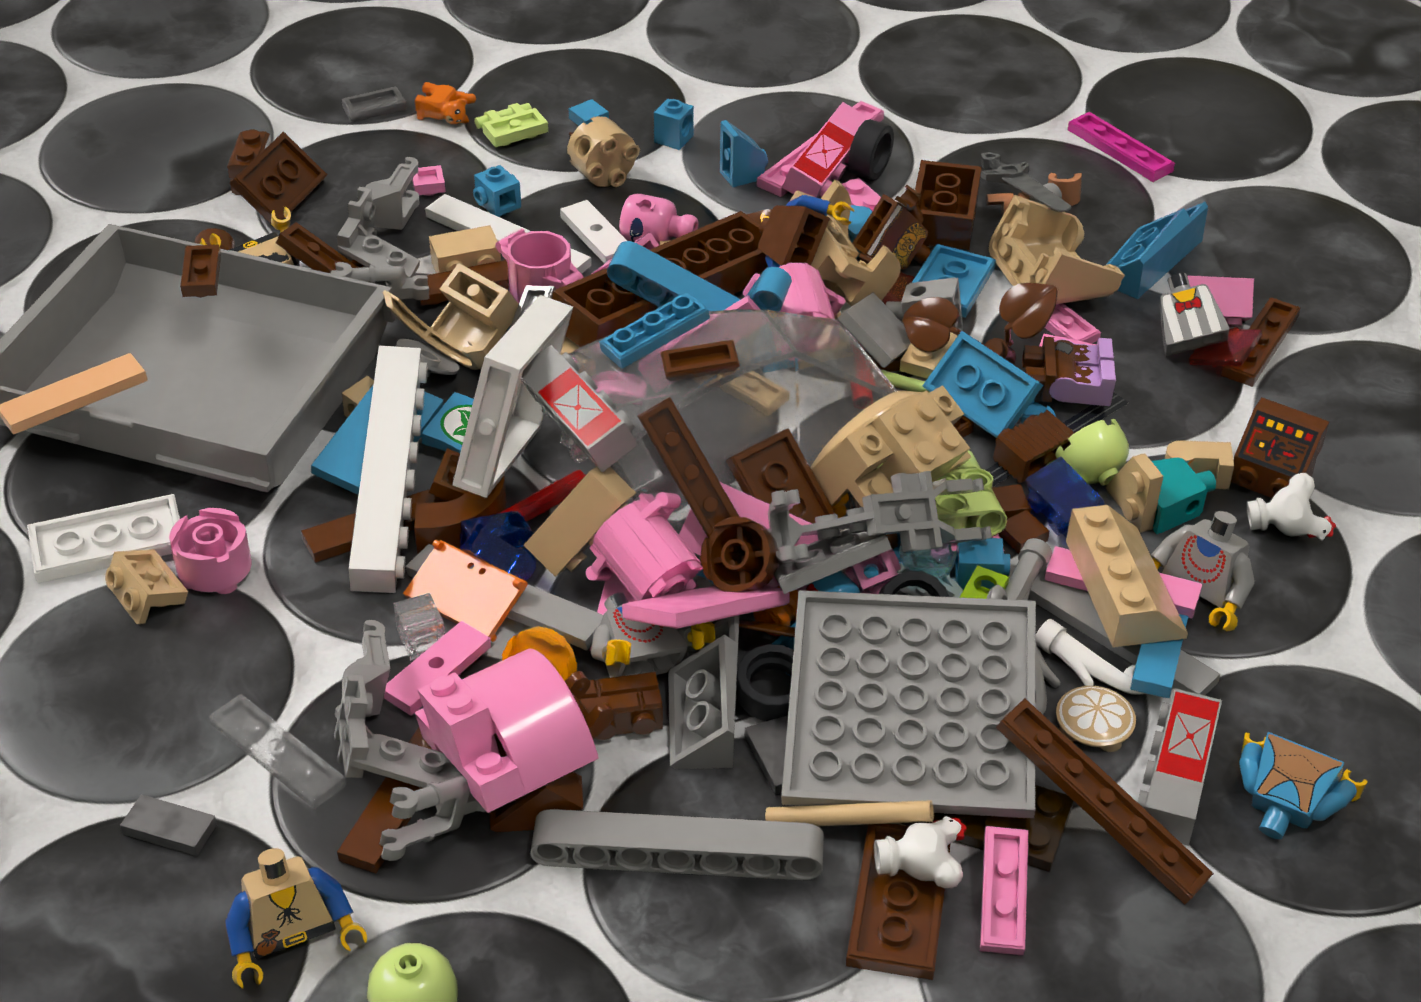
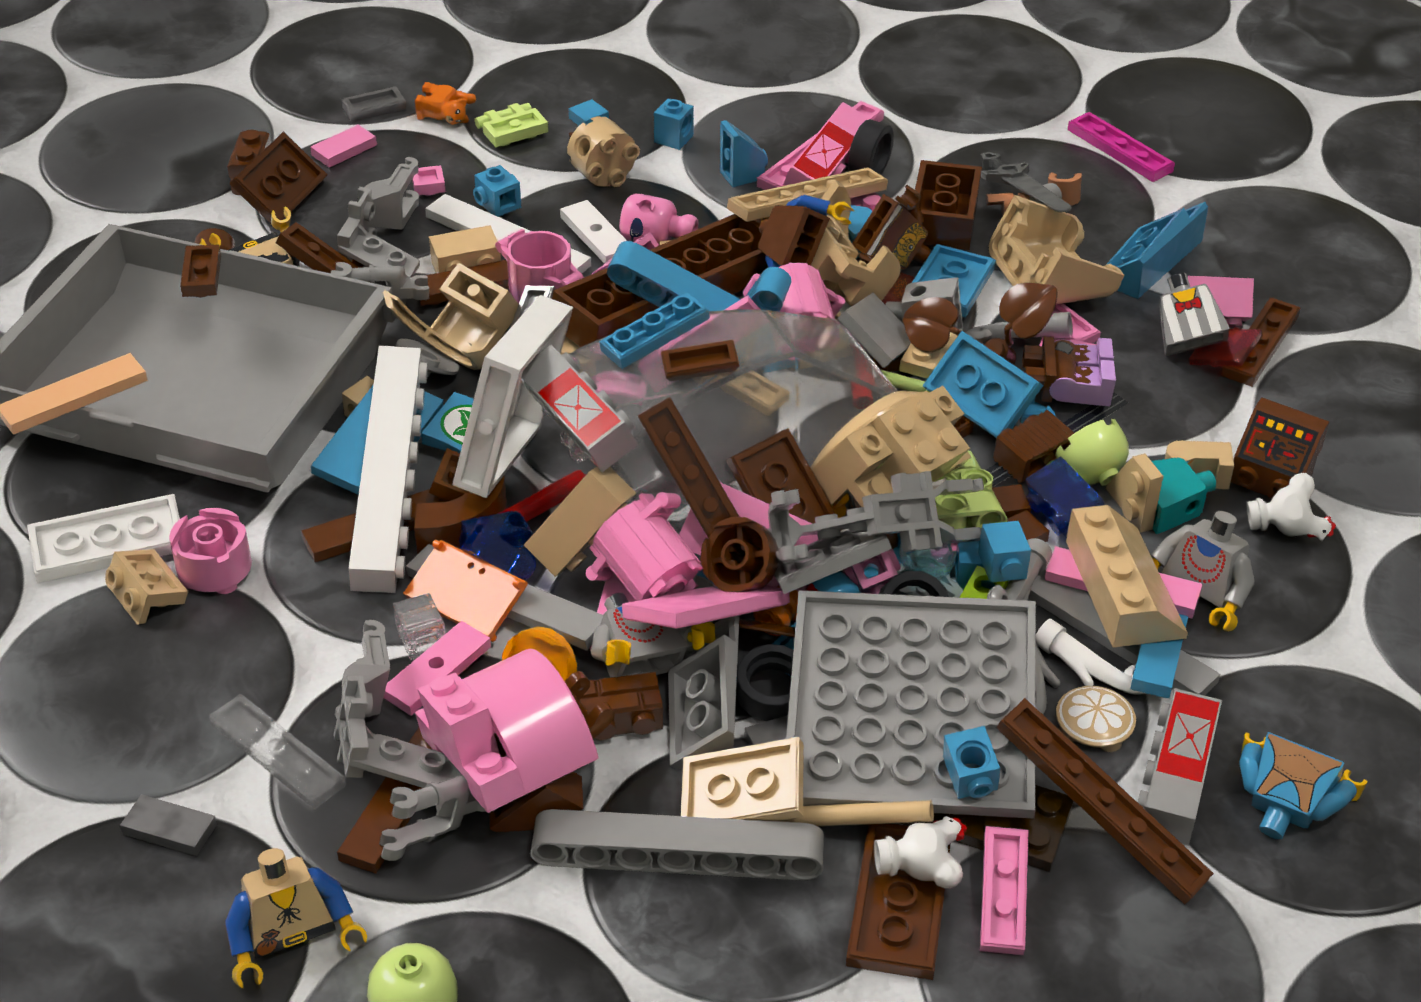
(343, 146): none -> bright pink tile
(746, 782): none -> tile
(760, 203): none -> tan tile
(971, 747): none -> dark azure brick
(1004, 551): none -> dark azure brick
(1059, 327): none -> light grey plant

